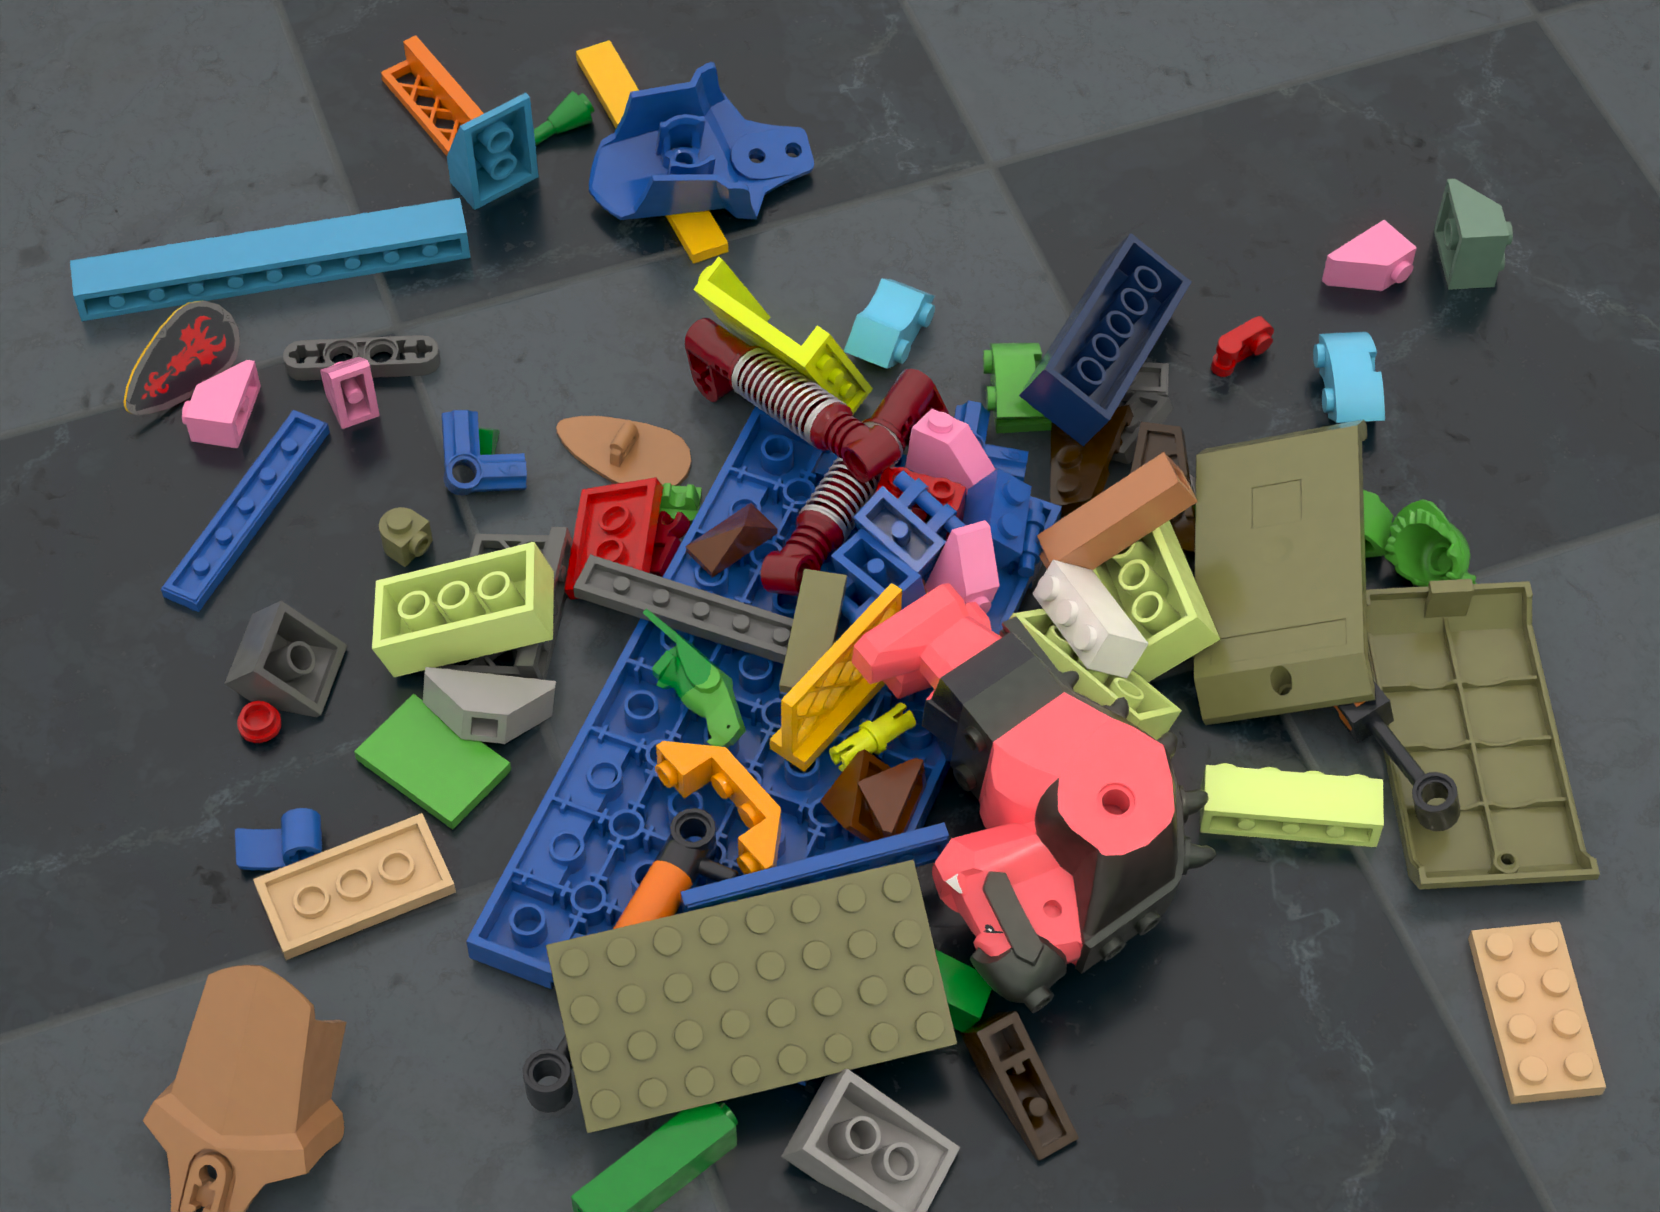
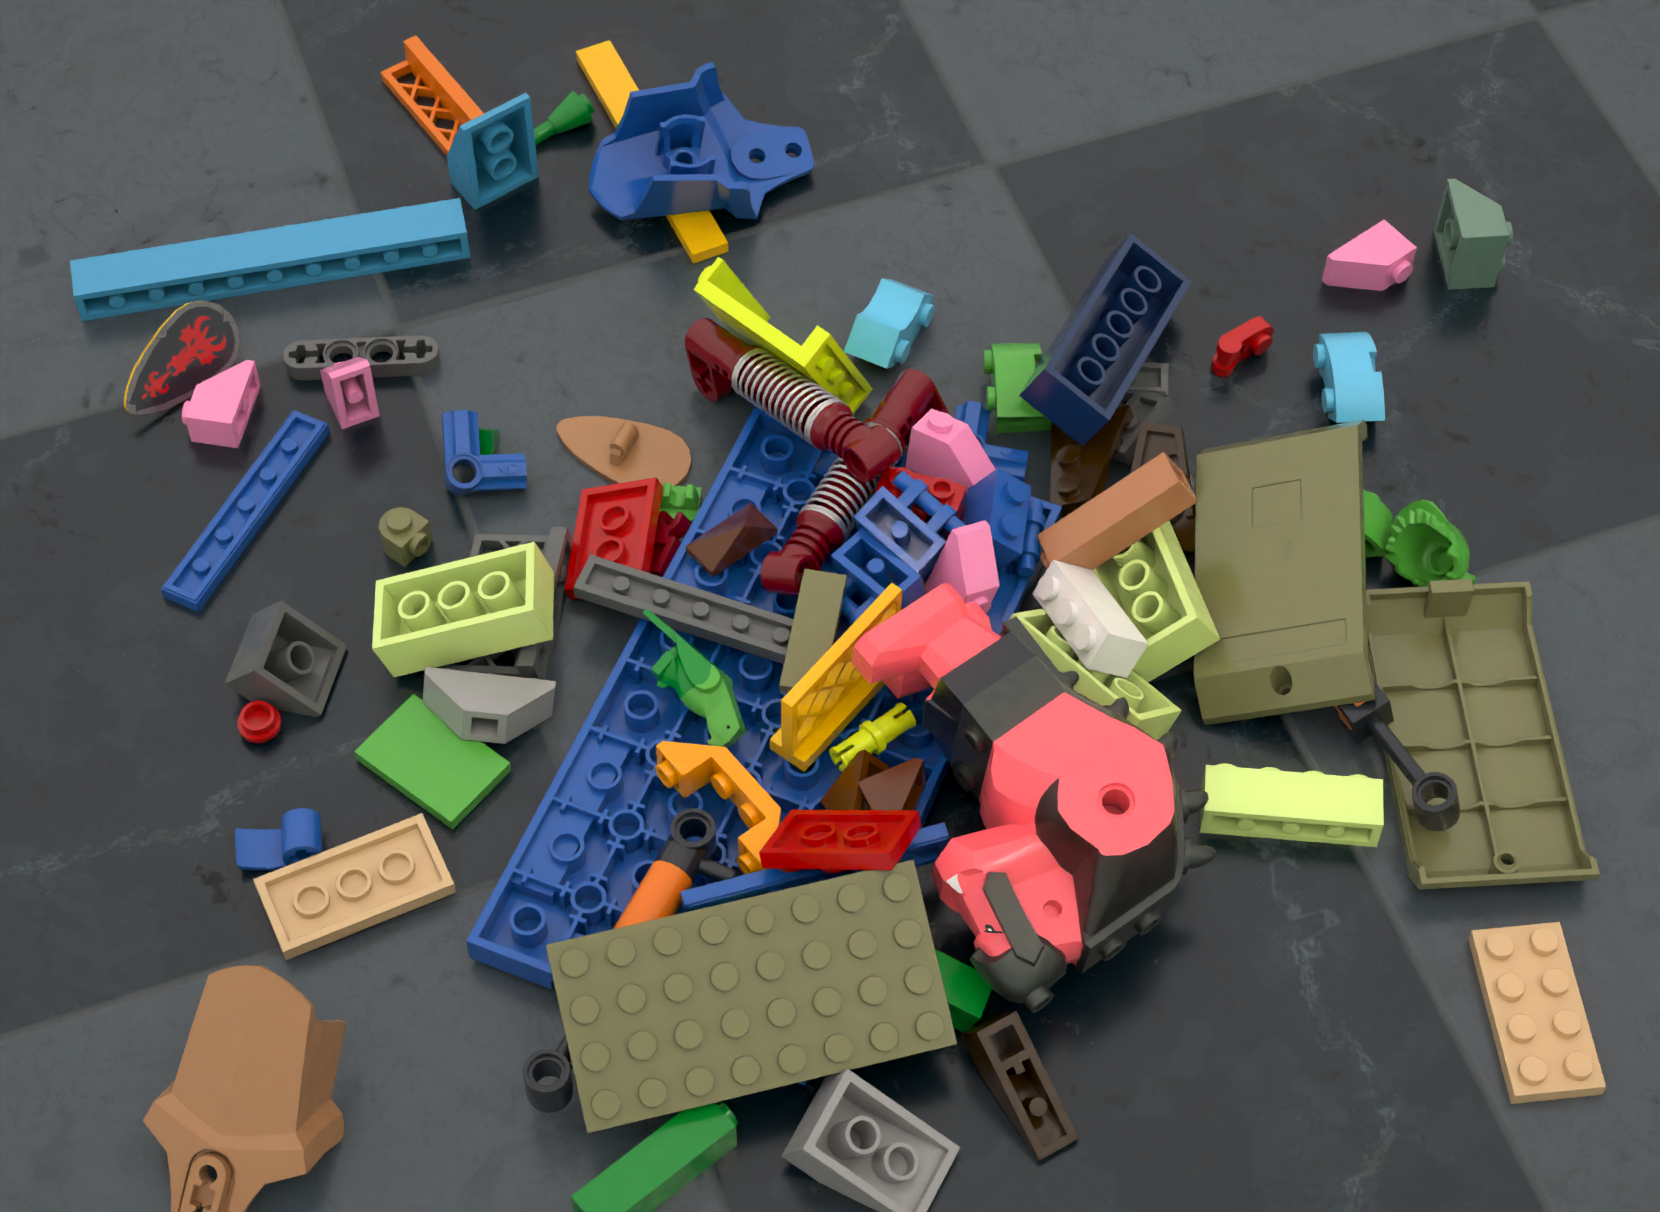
(840, 840): none -> red plate

